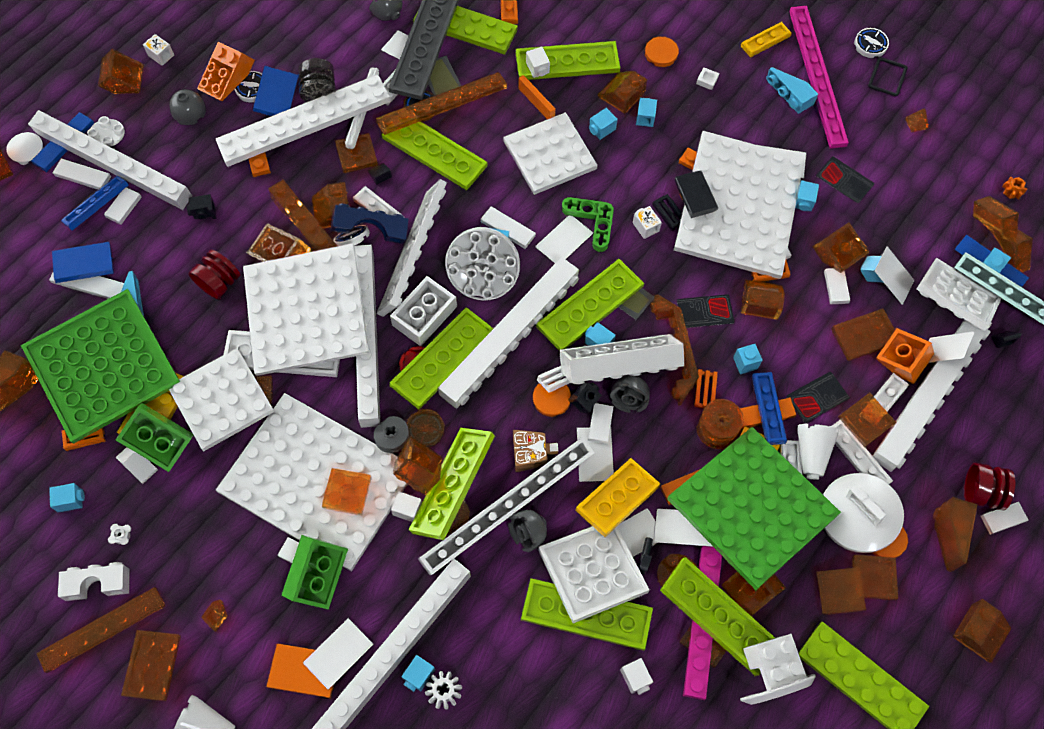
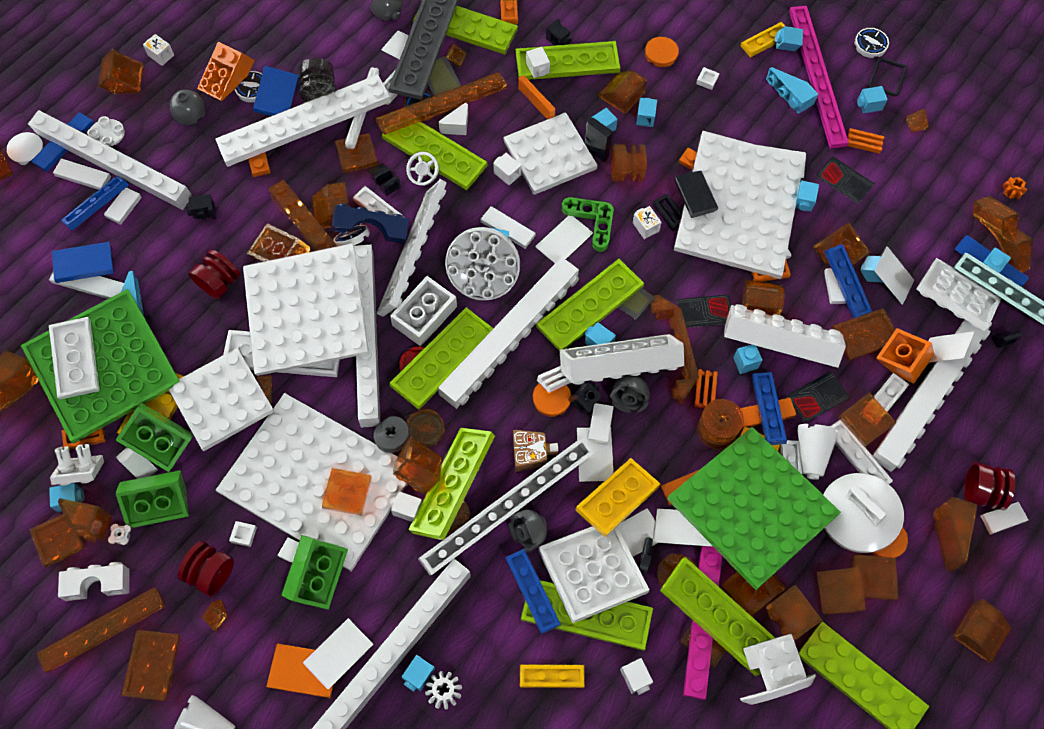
(56, 540): none -> clear orange plate
(74, 358): none -> white tile
(76, 469): none -> white plate
(86, 519): none -> clear orange slope
(153, 499): none -> bright green slope
(205, 568): none -> dark red wheel
(243, 534): none -> white plate
(390, 186): none -> black slope
(422, 168): none -> white wheel
(455, 122): none -> white slope
(456, 54): none -> clear orange slope
(507, 168): none -> white brick
(532, 591): none -> blue tile
(551, 676): none -> yellow tile
(557, 34): none -> black brick
(598, 139): none -> black piece
(628, 162): none -> clear orange wheel
(785, 335): none -> white brick
(789, 38): none -> medium azure brick
(793, 613): none -> clear orange slope
(848, 281): none -> blue tile
(865, 140): none -> orange tile
(872, 99): none -> medium azure brick

